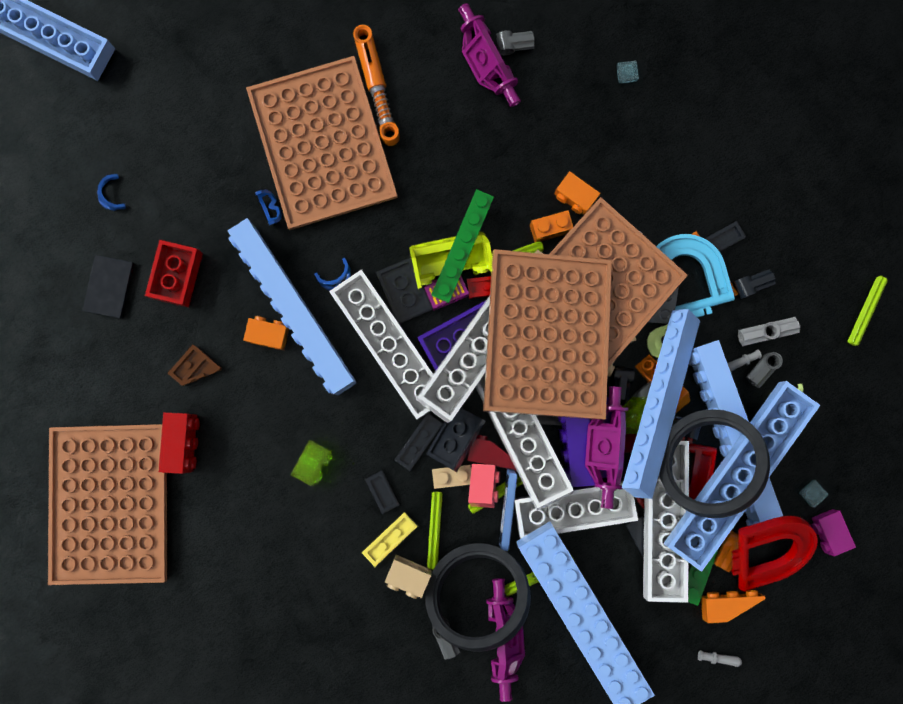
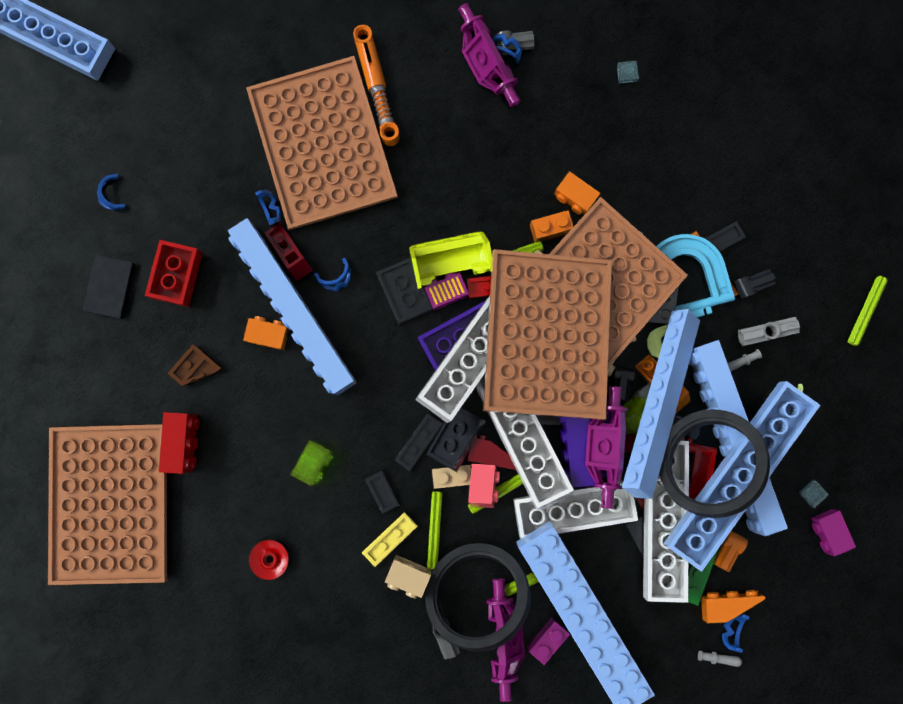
(260, 564): none -> red dish
(288, 252): none -> dark red slope
(384, 339): white brick -> none
(462, 246): green plate -> none
(508, 506): medium blue tile -> none
(517, 55): none -> blue helmet
(548, 641): none -> magenta brick
(741, 618): none -> blue helmet
(763, 370): dark grey piece -> none
(778, 528): red piece -> none

